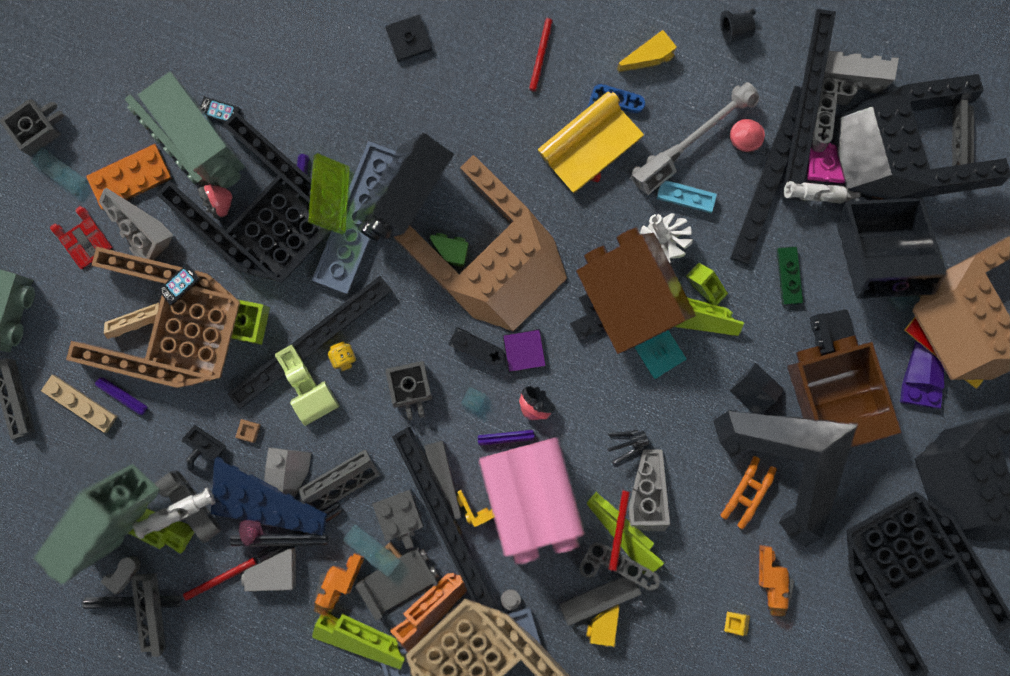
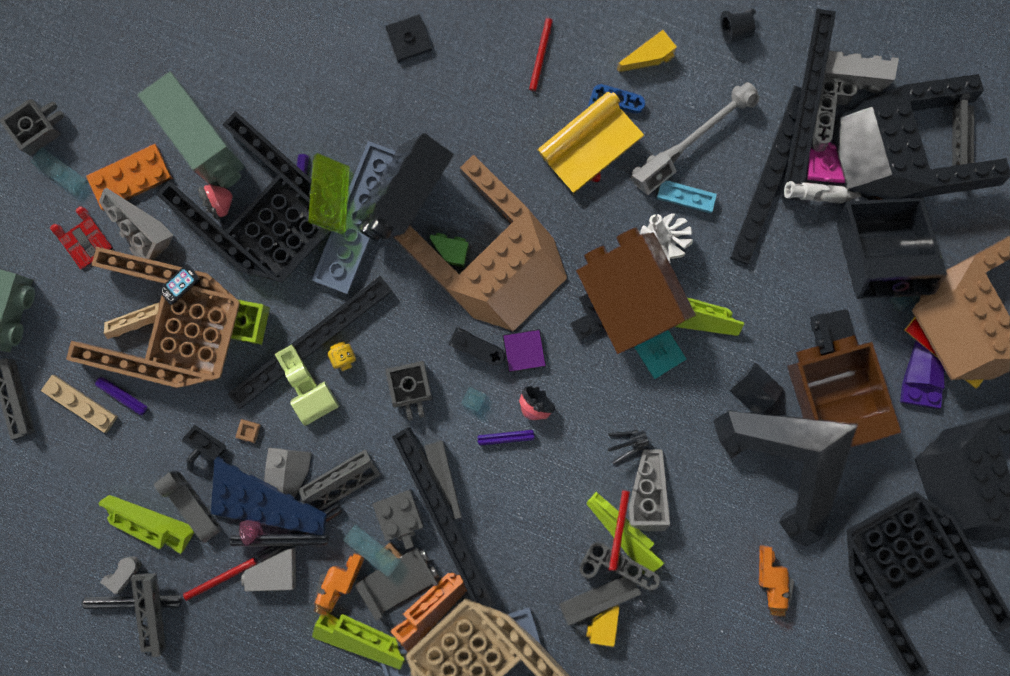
(96, 523): sand green brick -> none
(160, 136): sand green plate -> none
(172, 514): white piece -> none
(218, 110): tile -> none
(483, 515): yellow bracket -> none
(510, 599): light grey plate -> none
(532, 499): bright pink brick -> none
(707, 283): lime slope -> none
(737, 623): yellow slope -> none
(738, 497): orange piece -> none
(747, 136): coral hair -> none
(789, 275): dark green plate -> none

